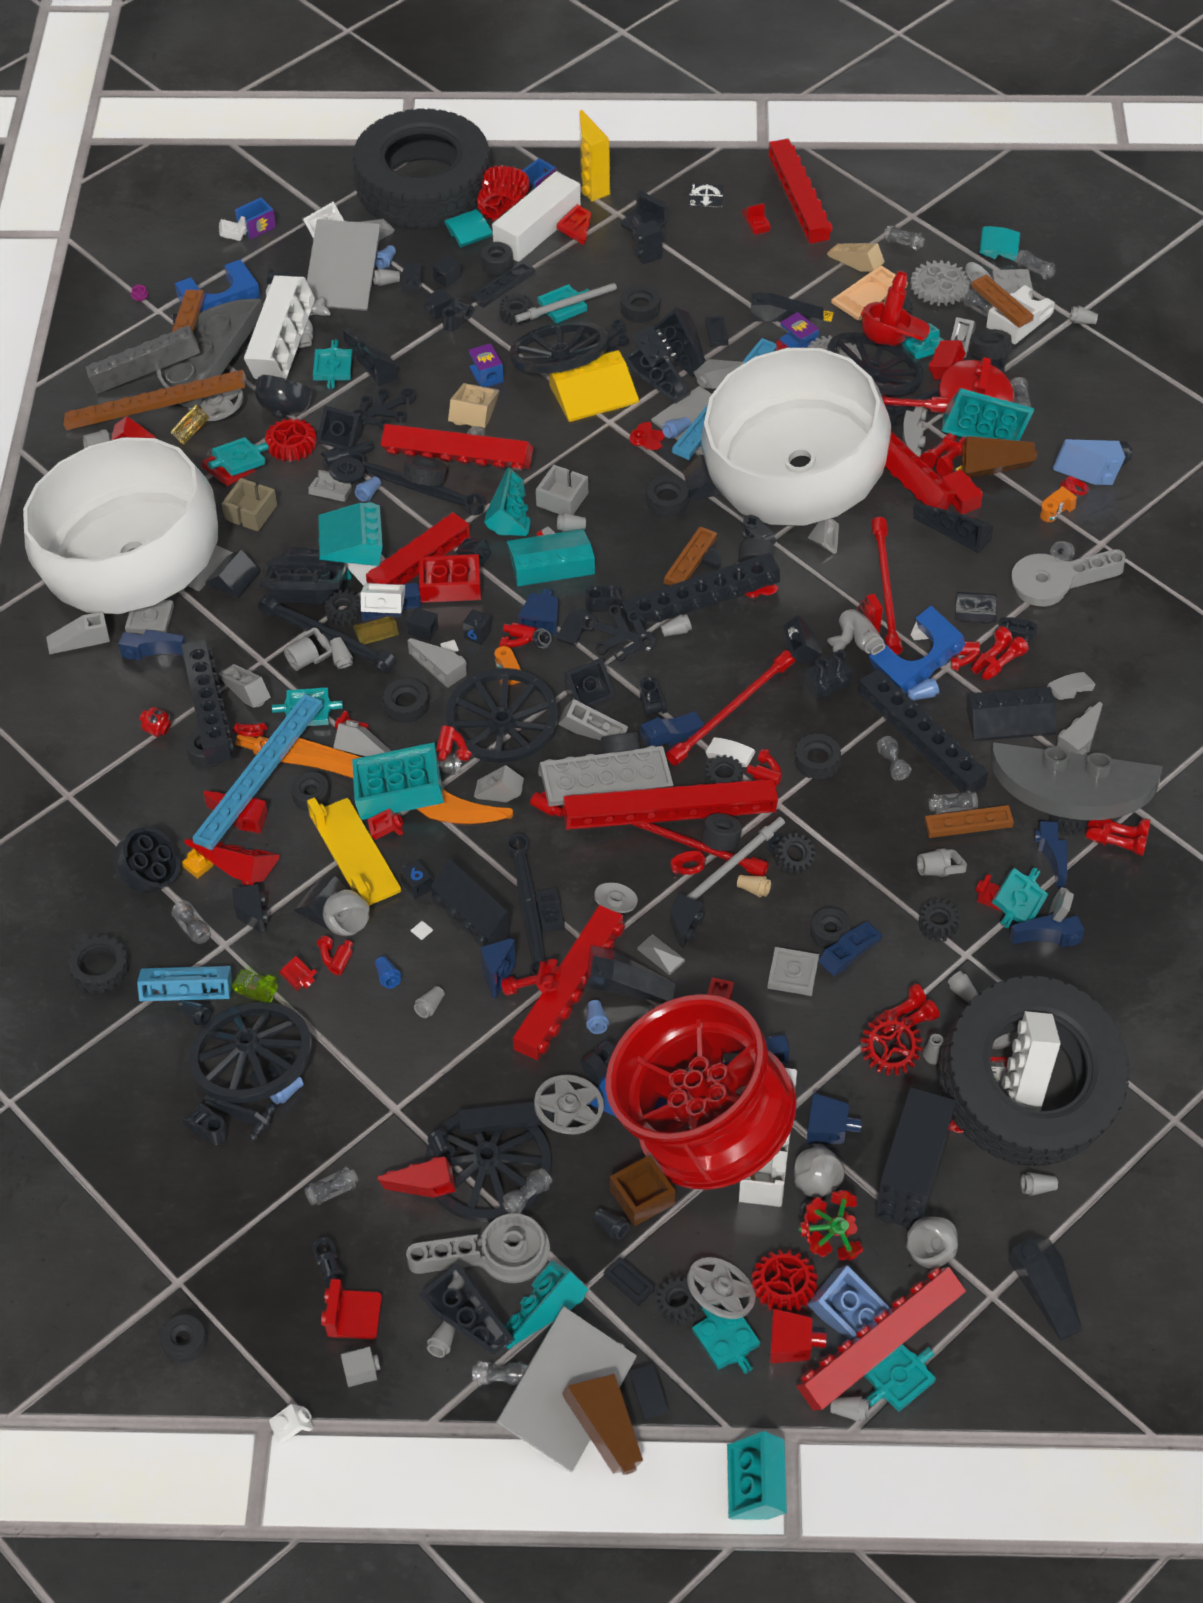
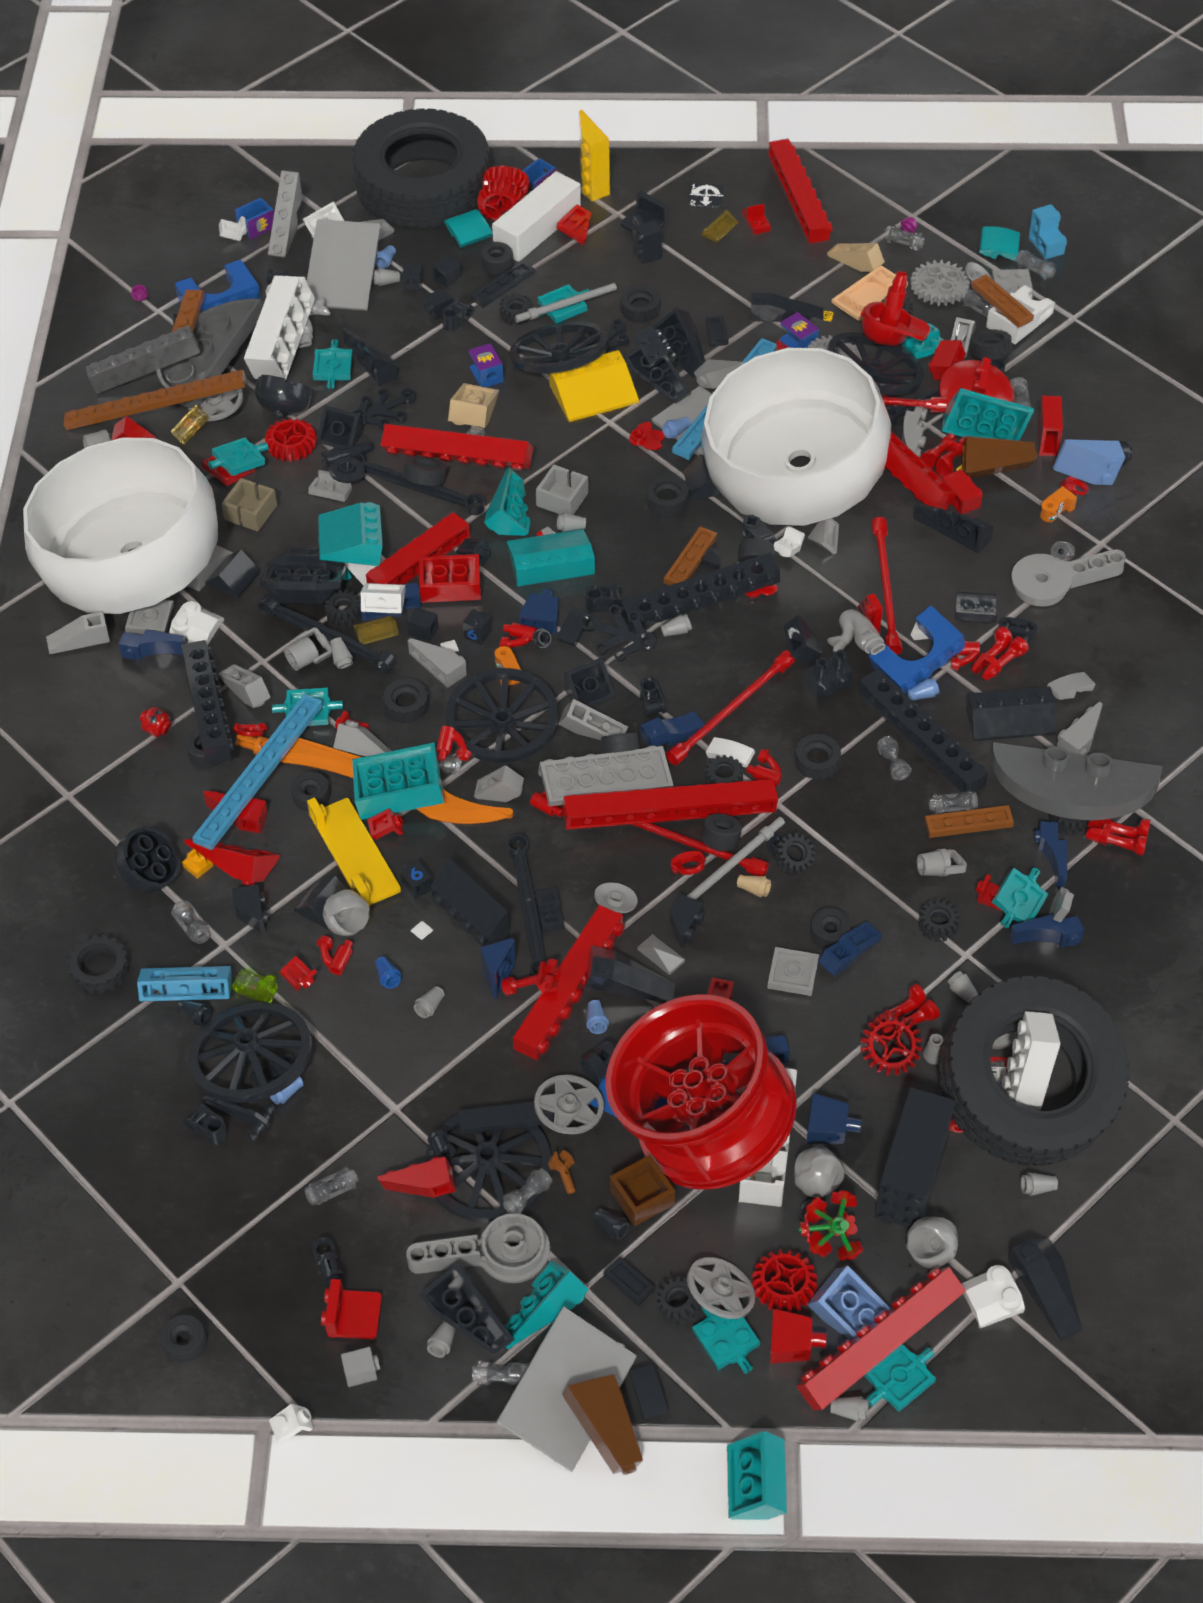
(195, 623): none -> white slope
(285, 216): none -> light grey slope
(367, 489): medium blue cone -> none
(568, 1161): none -> dark orange bar
(720, 226): none -> clear yellow slope
(790, 543): none -> white bracket
(909, 224): none -> magenta plate
(993, 1296): none -> white slope
(1045, 232): none -> dark azure brick
(1050, 425): none -> red brick
(1082, 316): light grey cone -> none

